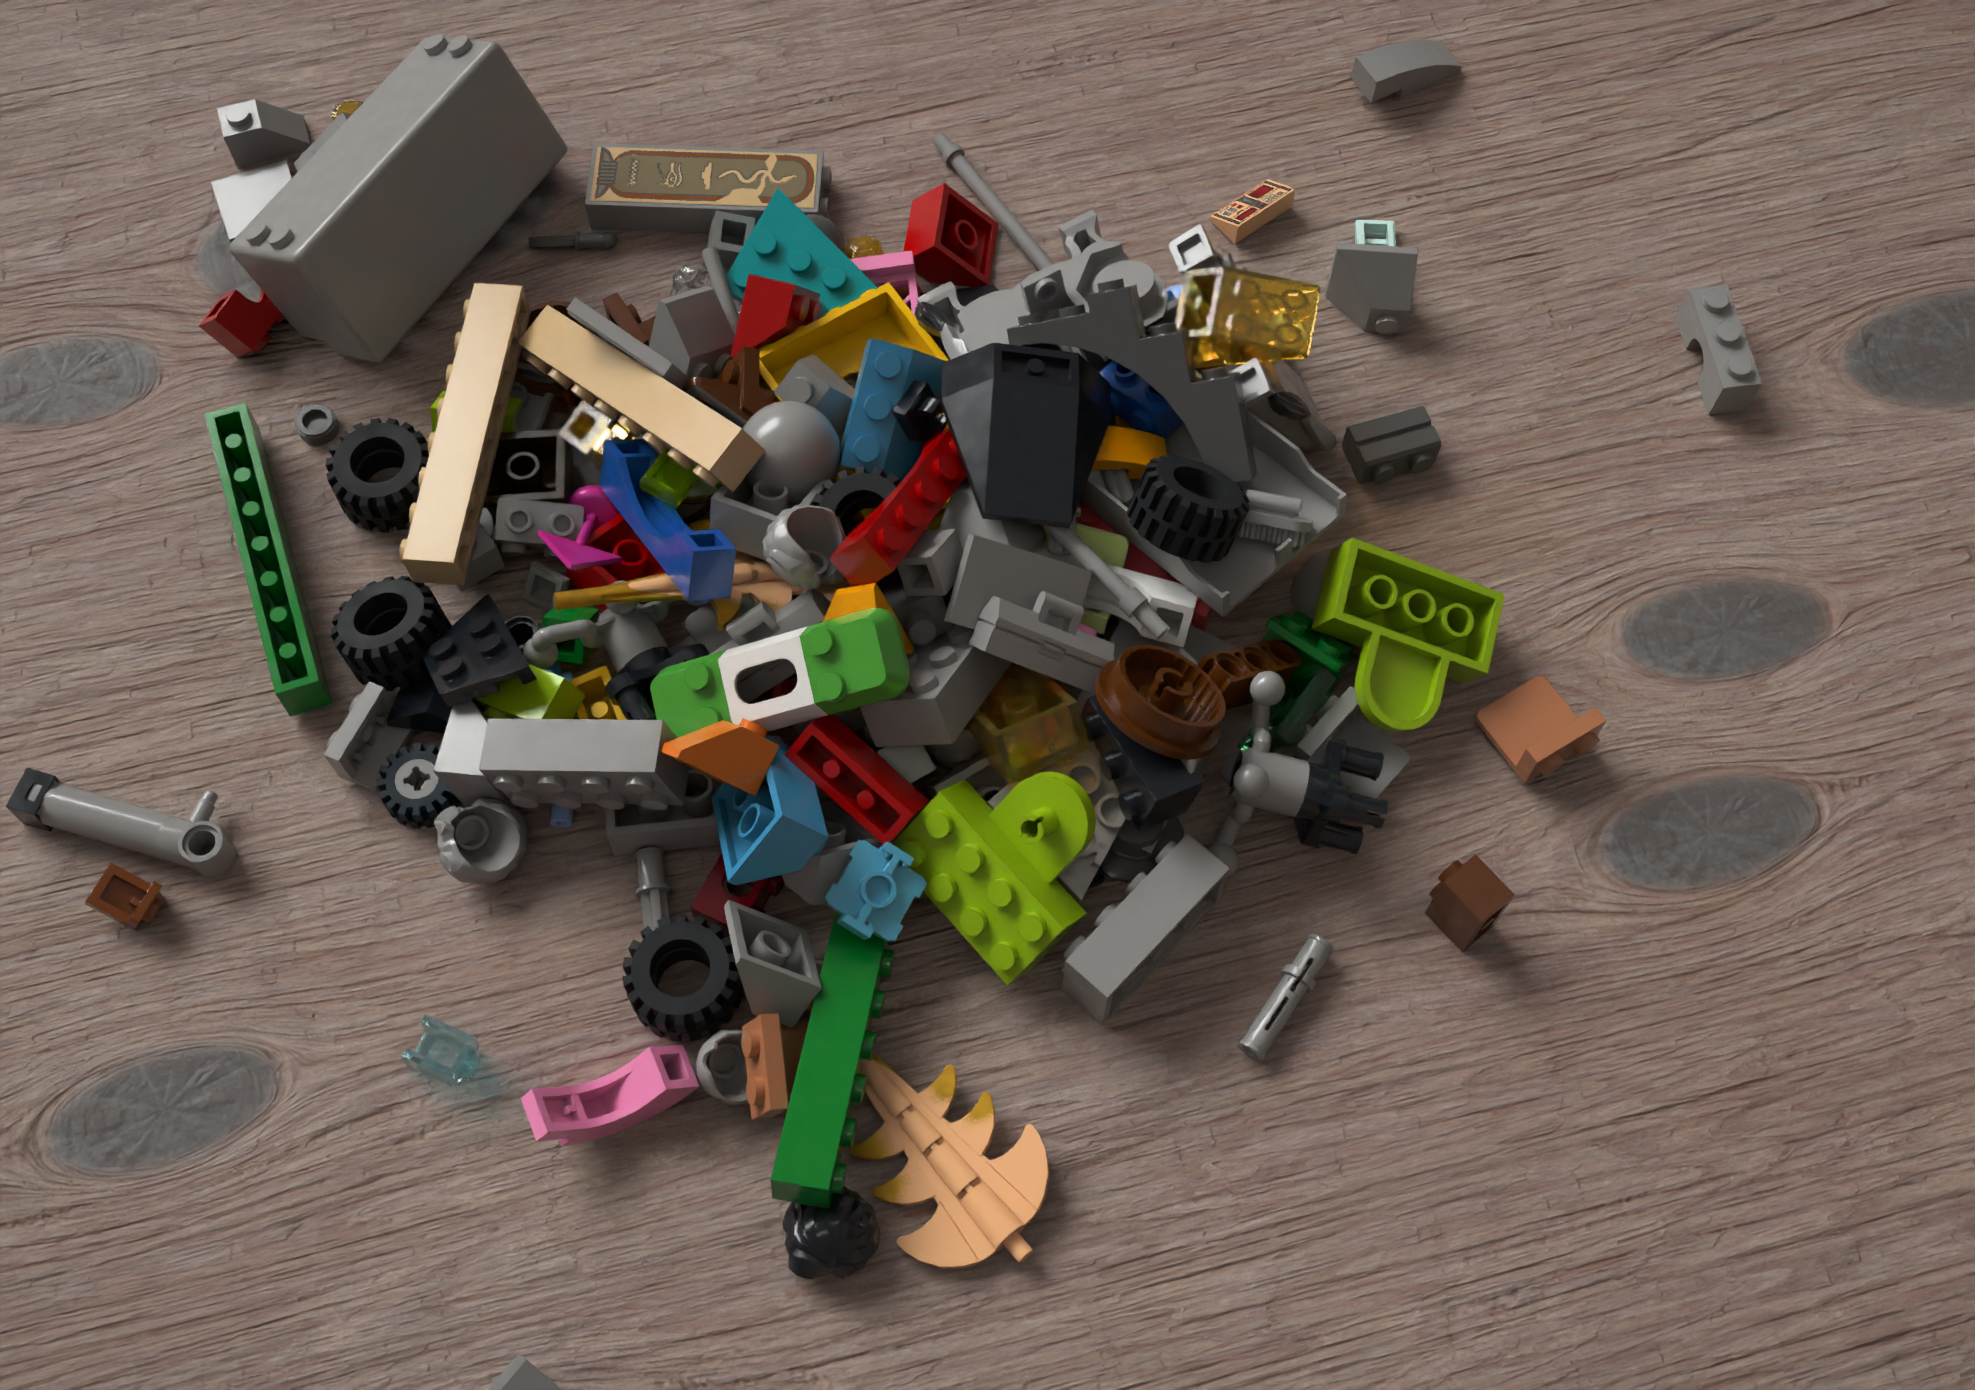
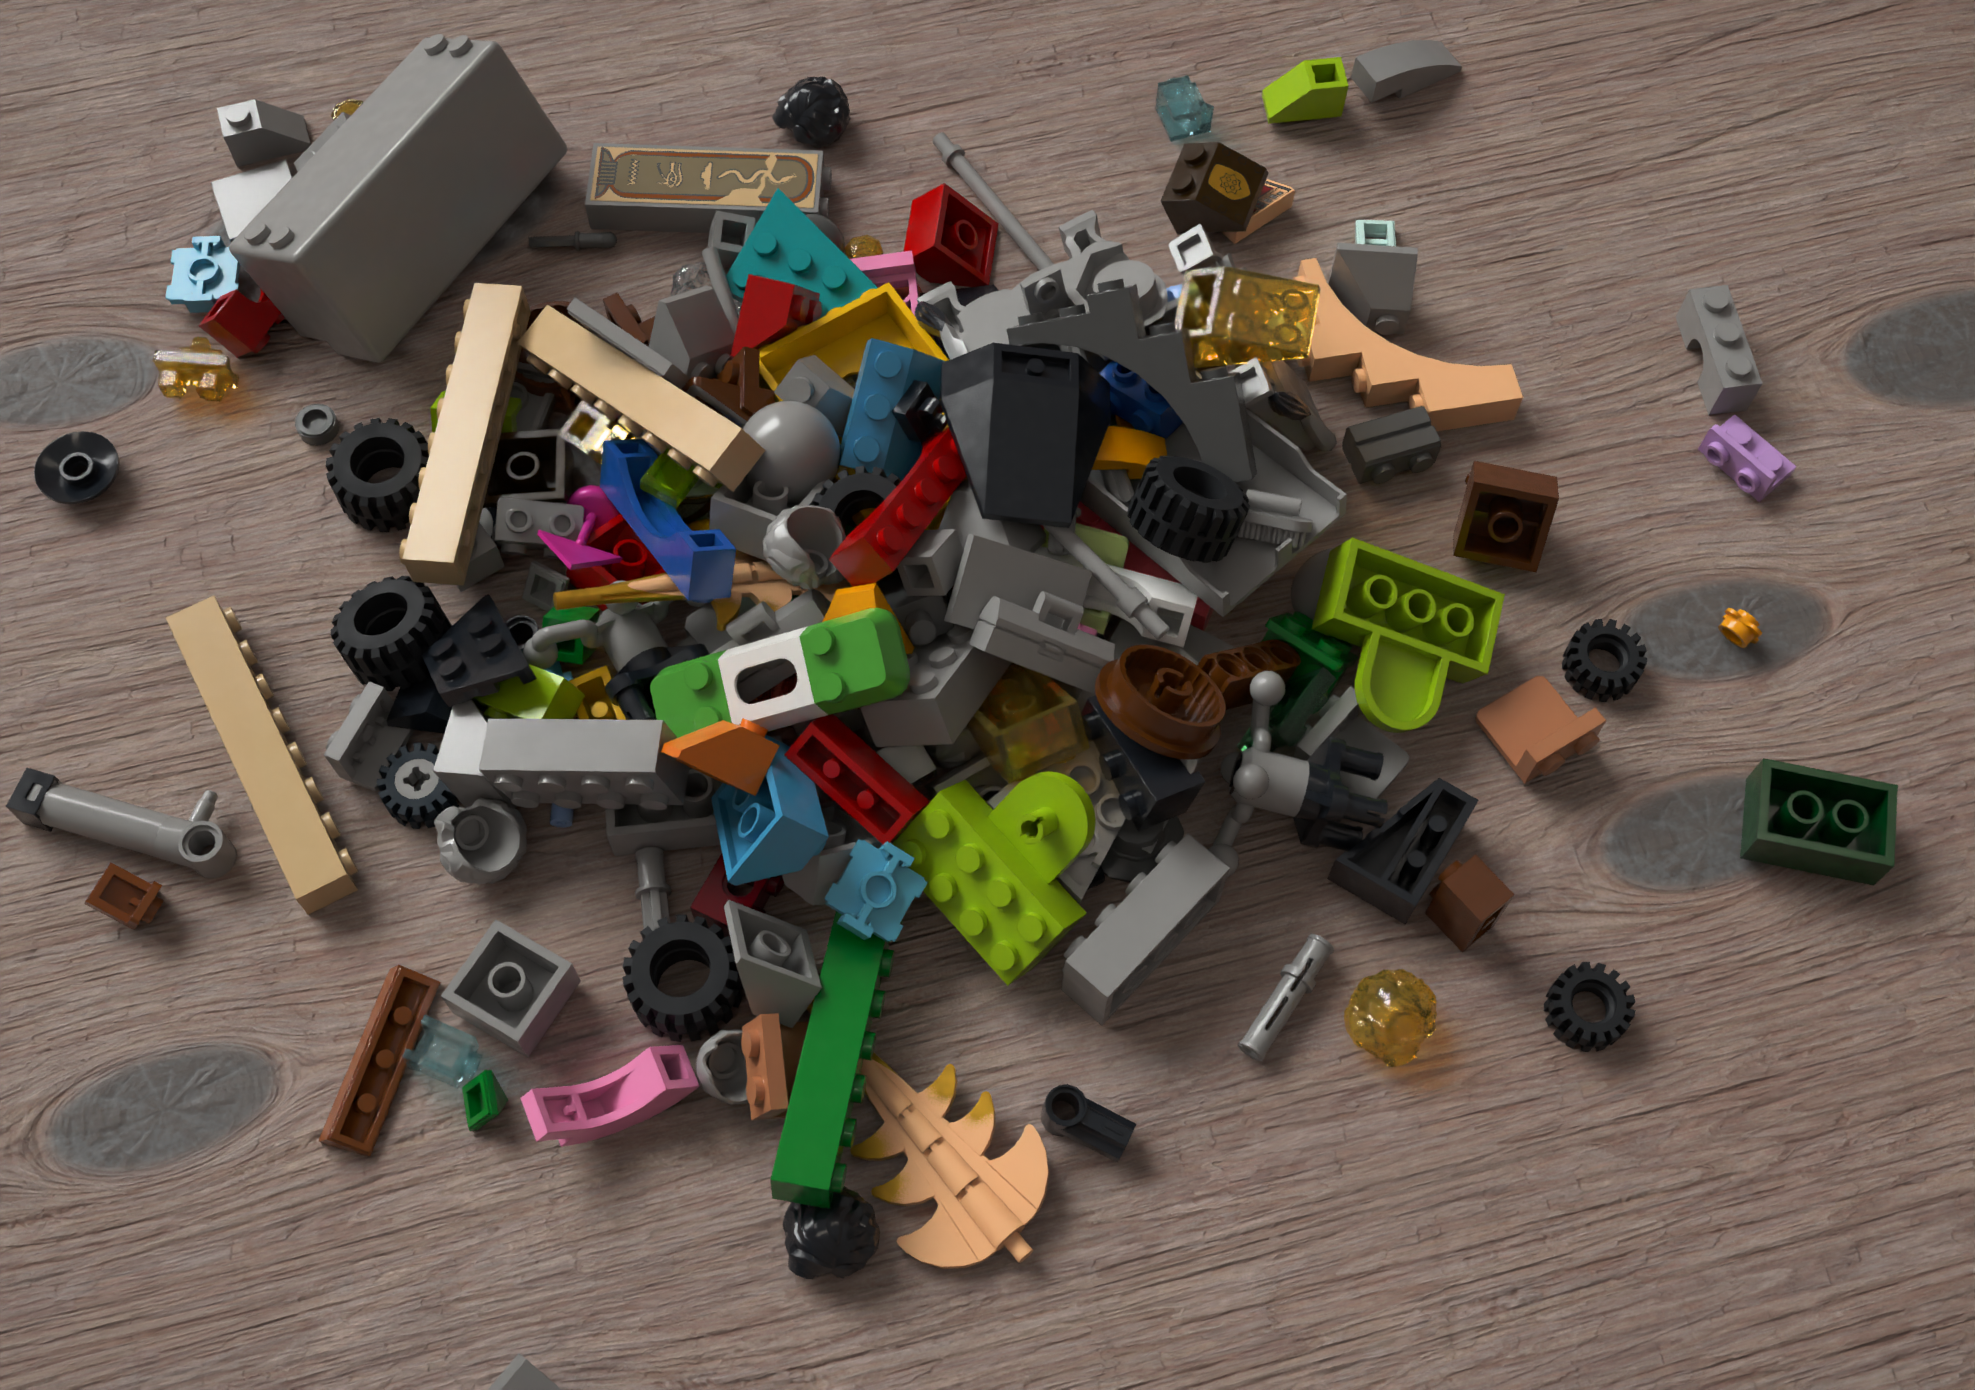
(69, 456): none -> black dish
(195, 366): none -> clear yellow hips
(202, 274): none -> medium azure piece
(262, 755): none -> tan brick
(268, 560): green brick -> none
(378, 1061): none -> dark orange slope
(483, 1099): none -> green slope
(511, 988): none -> light grey brick
(814, 111): none -> black hair
(1093, 1125): none -> black piece
(1182, 108): none -> clear light blue window
(1213, 188): none -> dark brown slope
(1307, 92): none -> lime slope
(1390, 374): none -> light nougat arch
(1391, 1015): none -> clear yellow hair
(1403, 856): none -> black wedge
(1505, 516): none -> reddish brown piece
(1606, 987): none -> black tyre
(1611, 640): none -> black tyre
(1740, 627): none -> light orange plate
(1746, 457): none -> lavender bracket
(1819, 822): none -> dark green brick

